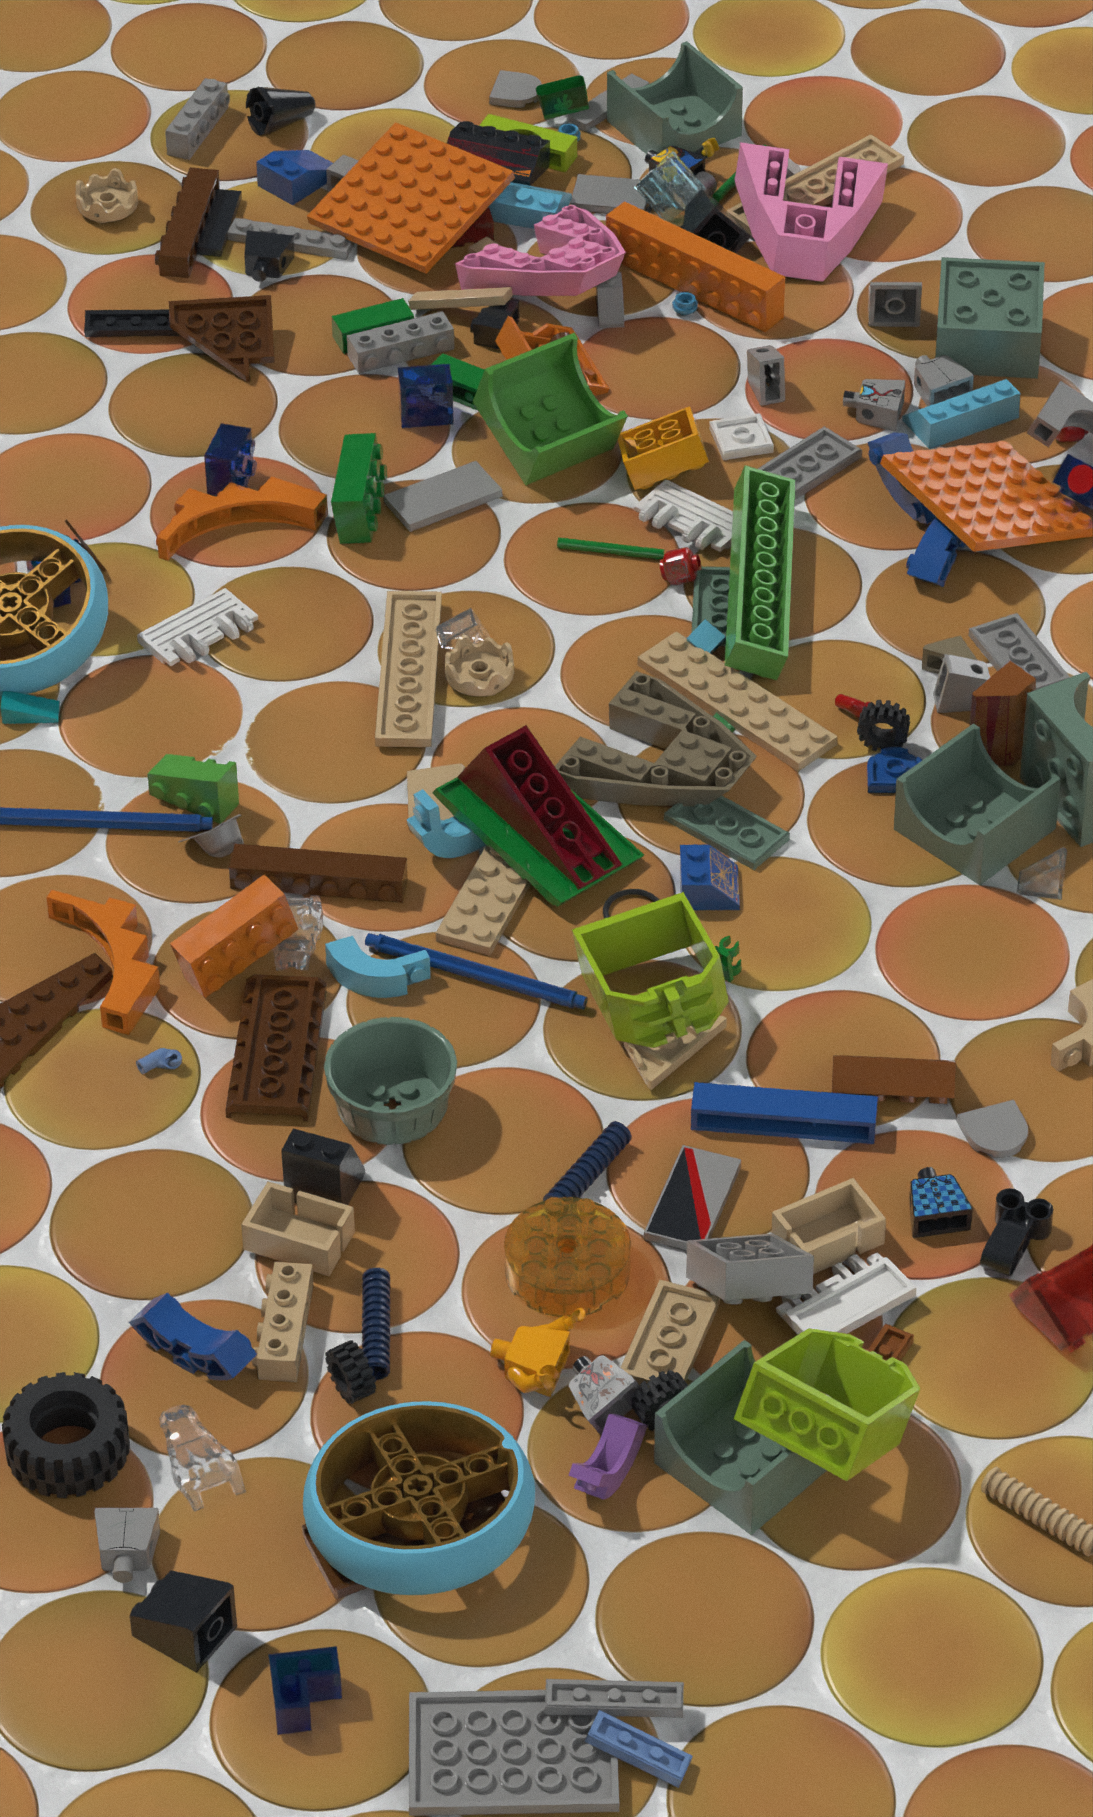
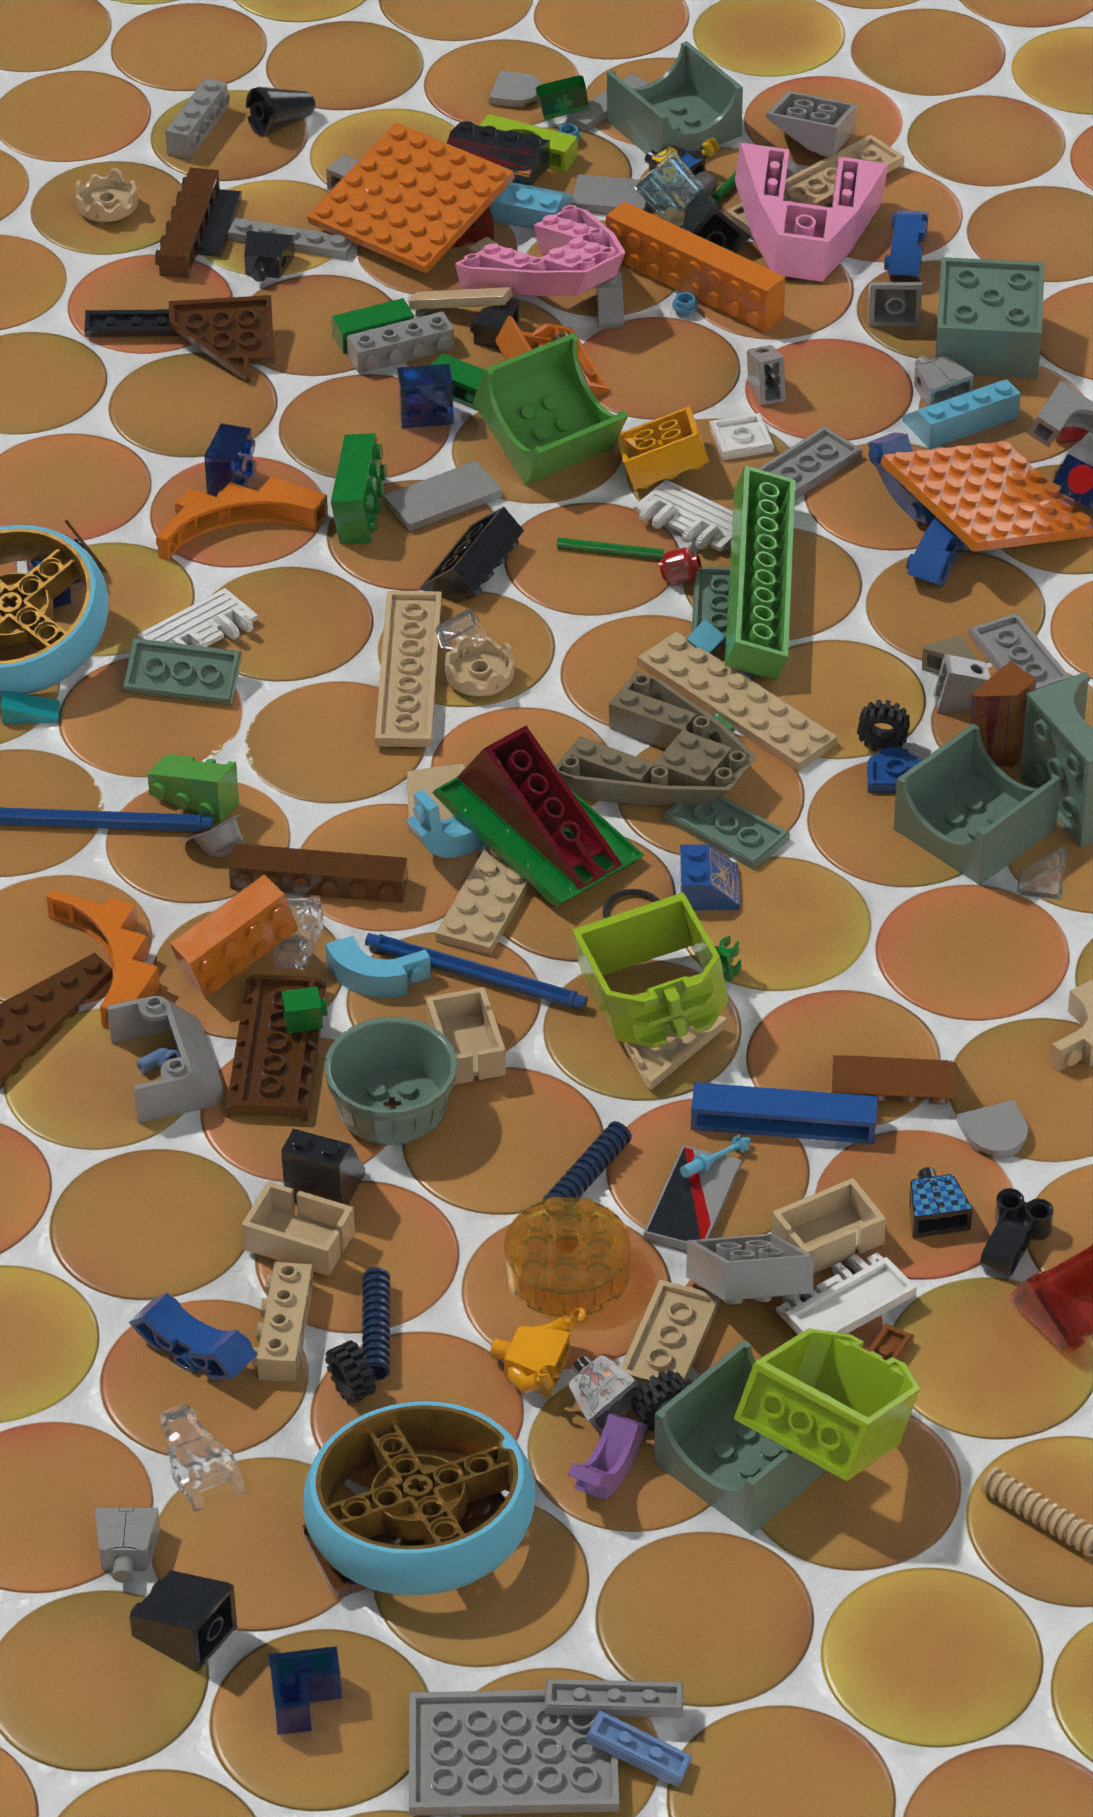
(71, 1466): black tyre -> none
(182, 671): none -> sand green tile
(186, 1081): none -> light grey windscreen
(292, 174): blue slope -> none
(303, 1009): none -> green brick
(472, 1030): none -> tan piece
(475, 556): none -> black slope
(702, 1163): none -> medium azure piece
(814, 121): none -> light grey slope
(850, 704): red arm -> none
(877, 402): light grey torso -> none
(906, 253): none -> blue brick

